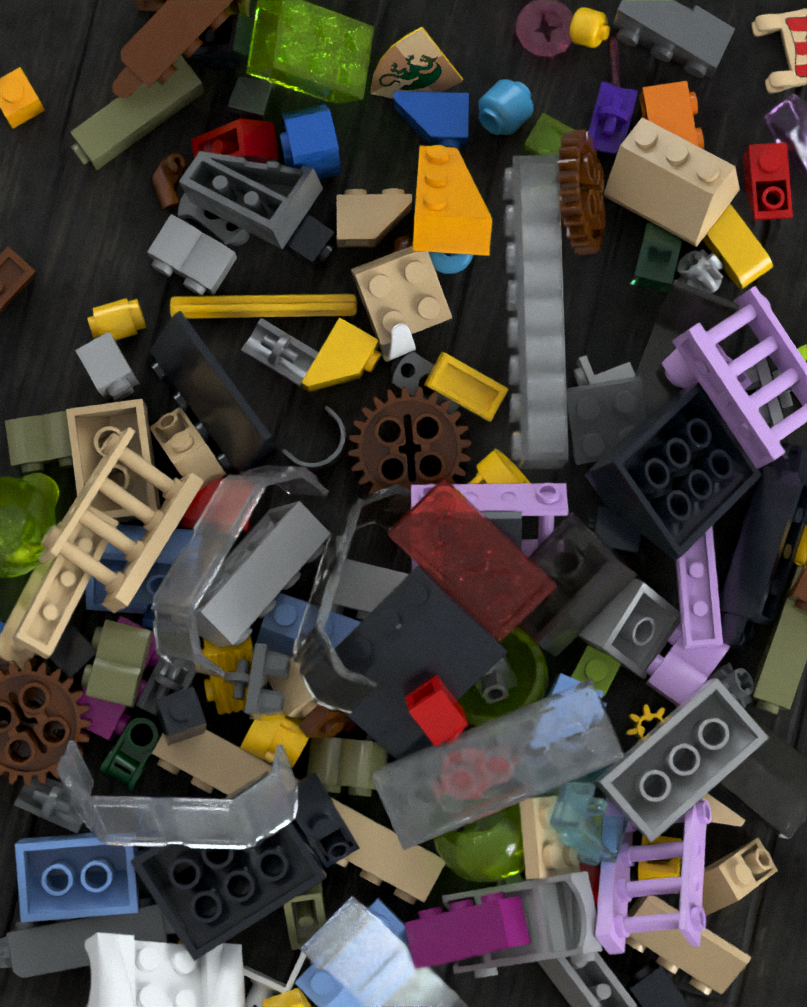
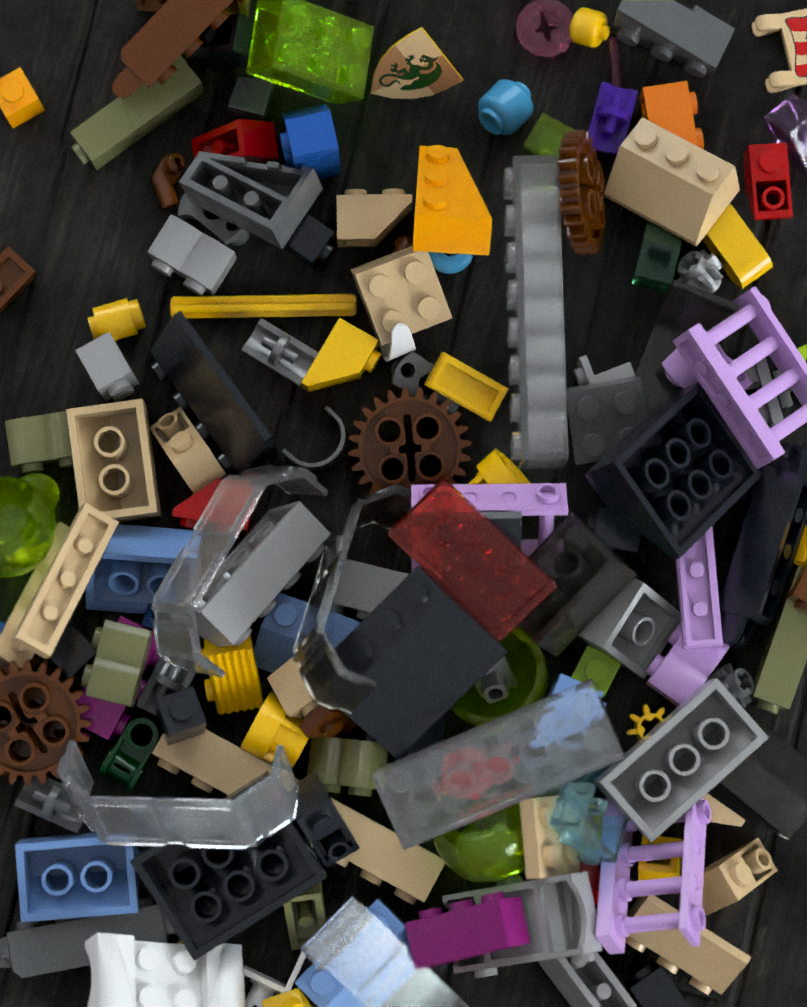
(159, 523): tan fence -> none
(264, 665): dark grey hips -> none
(436, 116): blue slope -> none
(436, 711): red brick -> none

